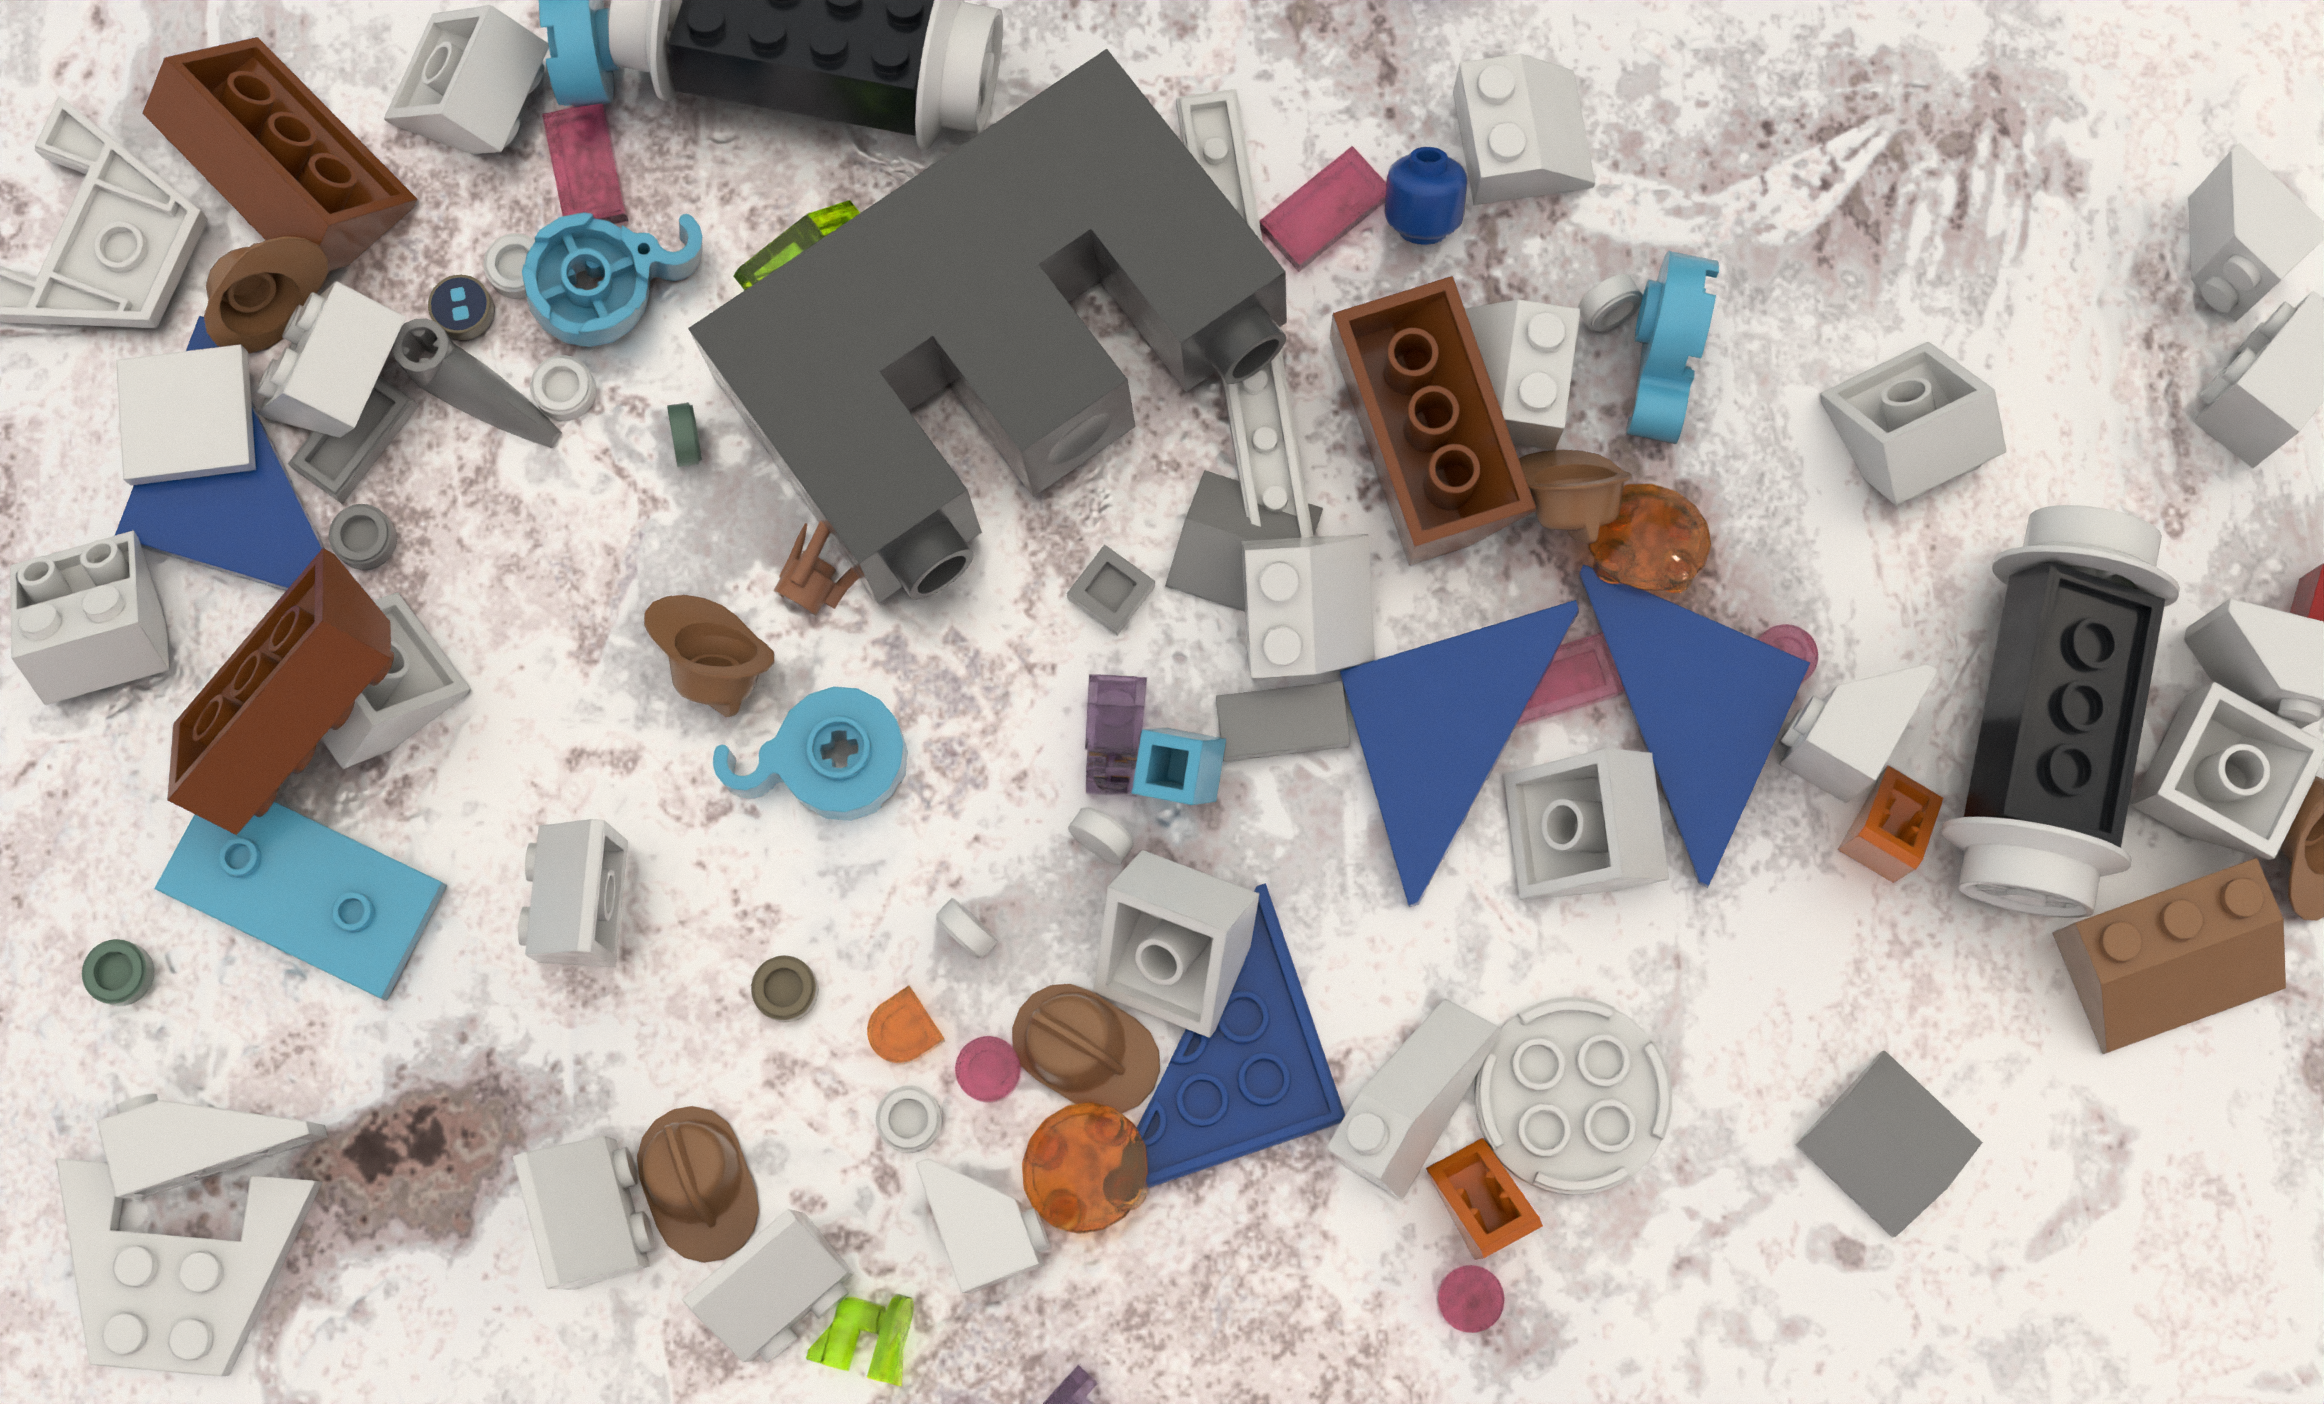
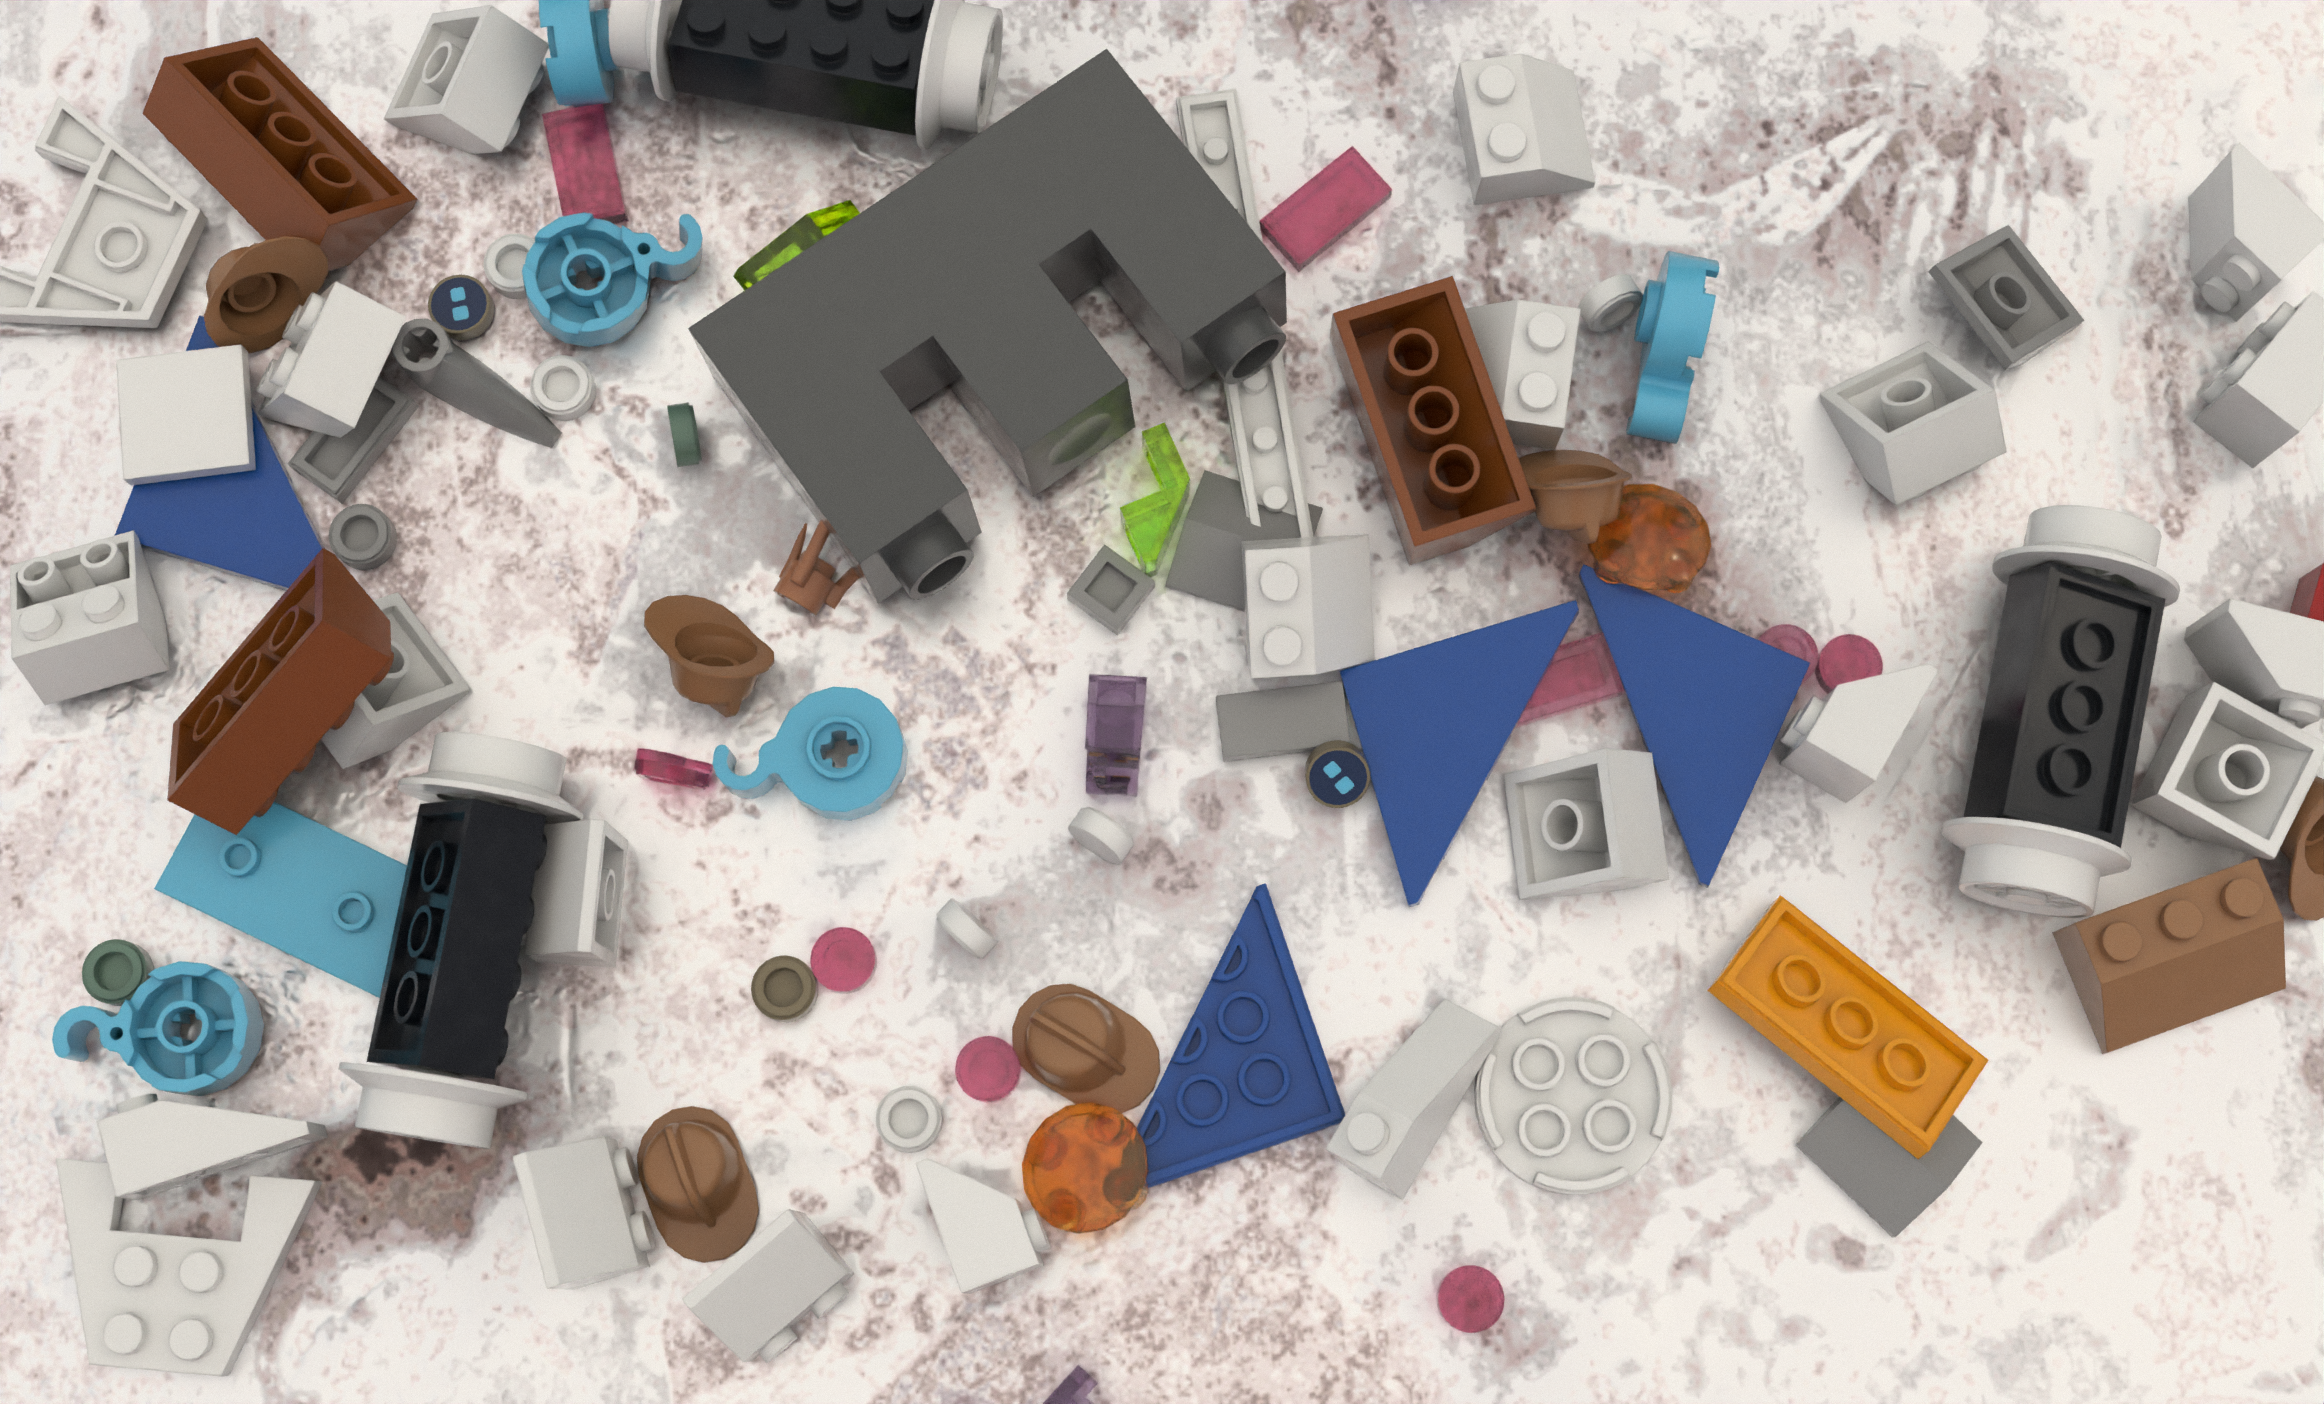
(150, 1026): none -> medium azure piece
(459, 939): none -> black brick
(672, 769): none -> clear pink tile
(843, 960): none -> clear pink tile
(853, 1315): clear neon green piece -> none
(903, 1029): clear orange tile -> none
(1154, 518): none -> clear neon green slope
(1174, 941): white slope -> none
(1178, 766): medium azure brick -> none
(1337, 774): none -> tile
(1425, 196): blue head -> none
(1483, 1199): orange slope -> none
(1847, 660): none -> clear pink tile
(1849, 1027): none -> light orange tile
(1893, 826): orange slope -> none
(2006, 297): none -> light grey slope

